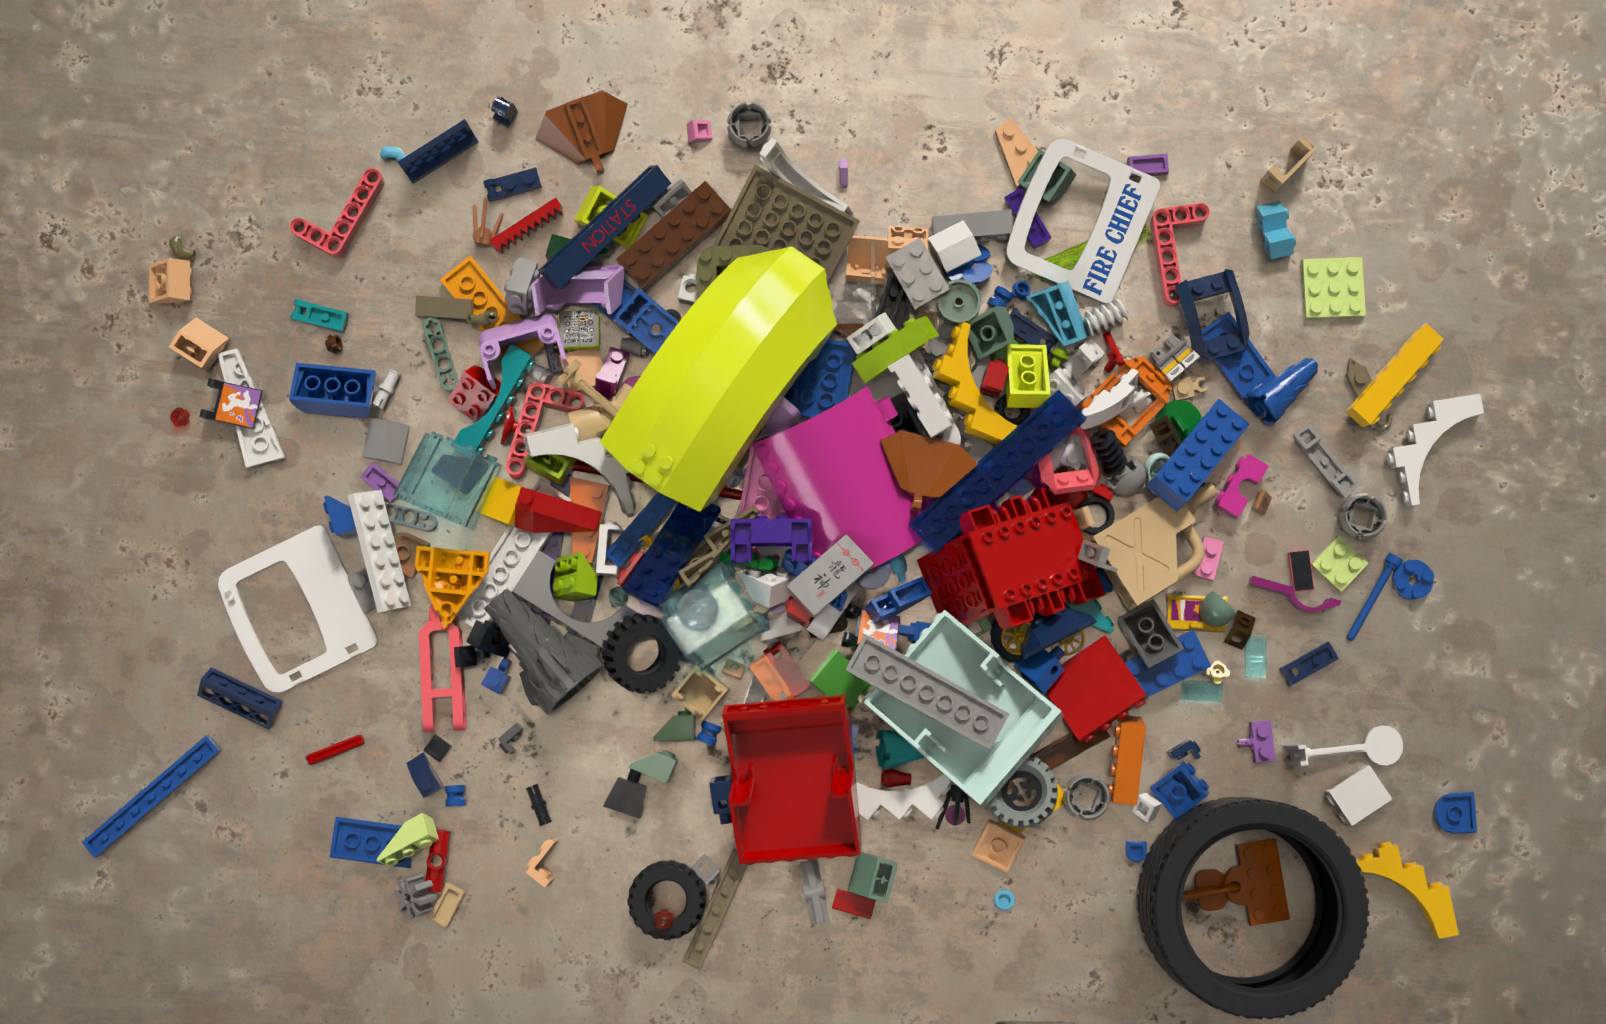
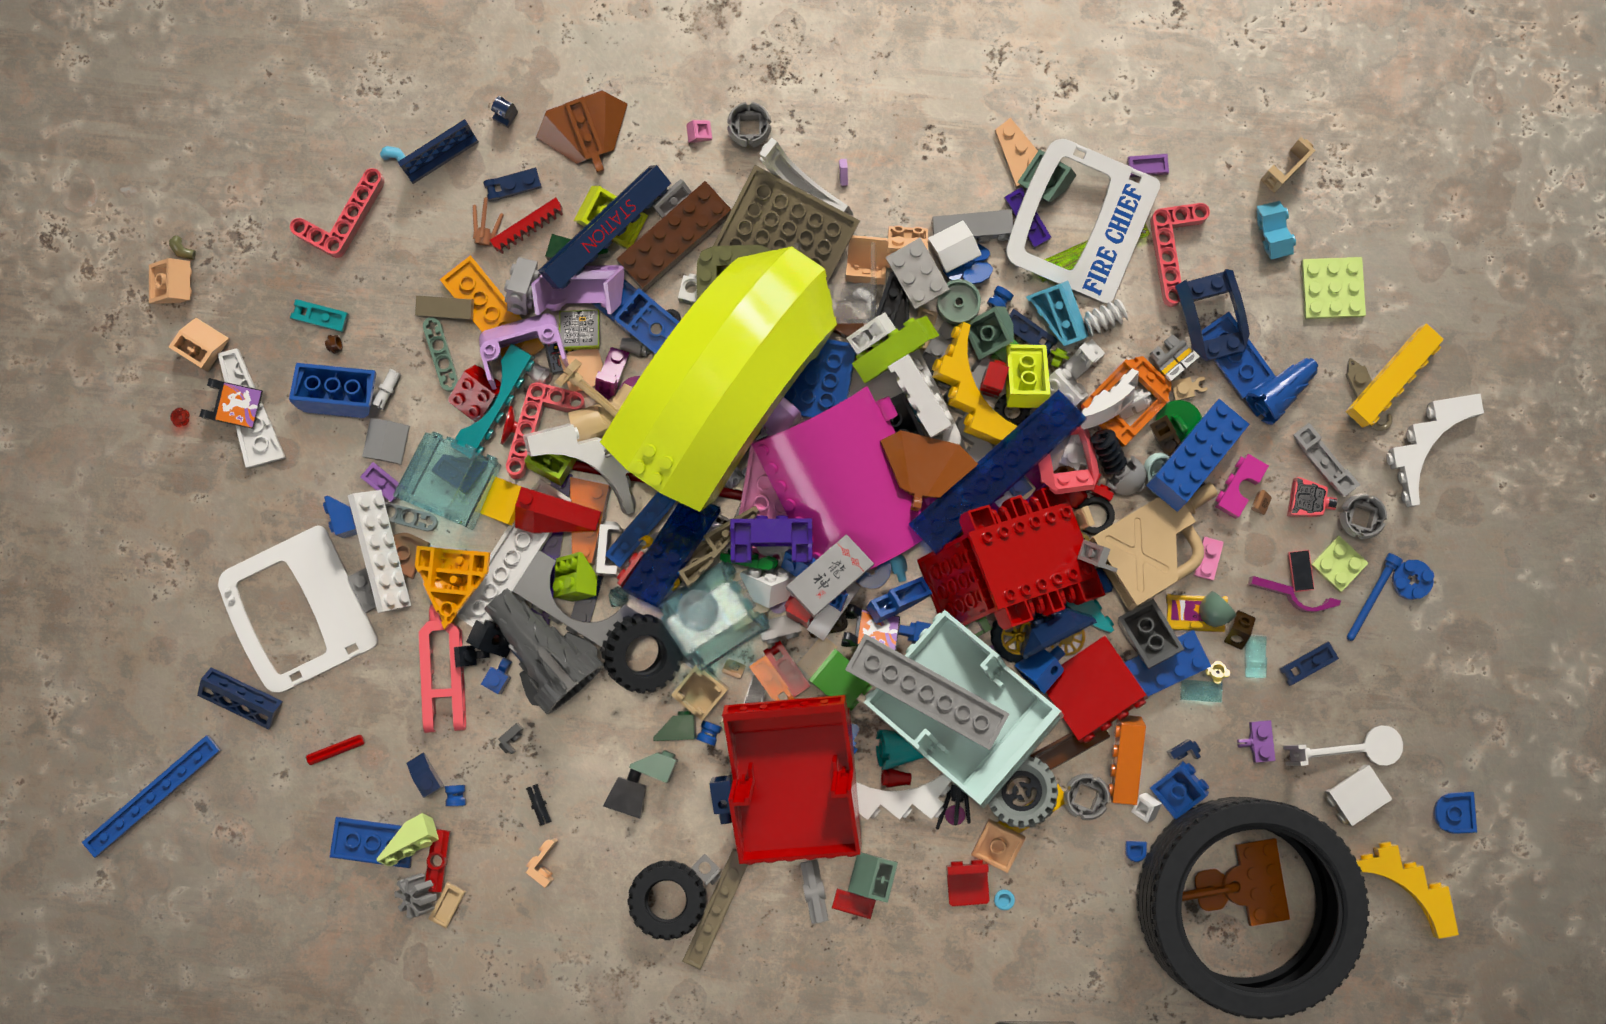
(437, 747): black tile -> none
(482, 319): olive arm -> none
(663, 924): clear red plate -> none
(968, 883): none -> red bracket
(1023, 287): blue plate -> none
(1114, 353): red hose -> none
(1309, 499): none -> torso

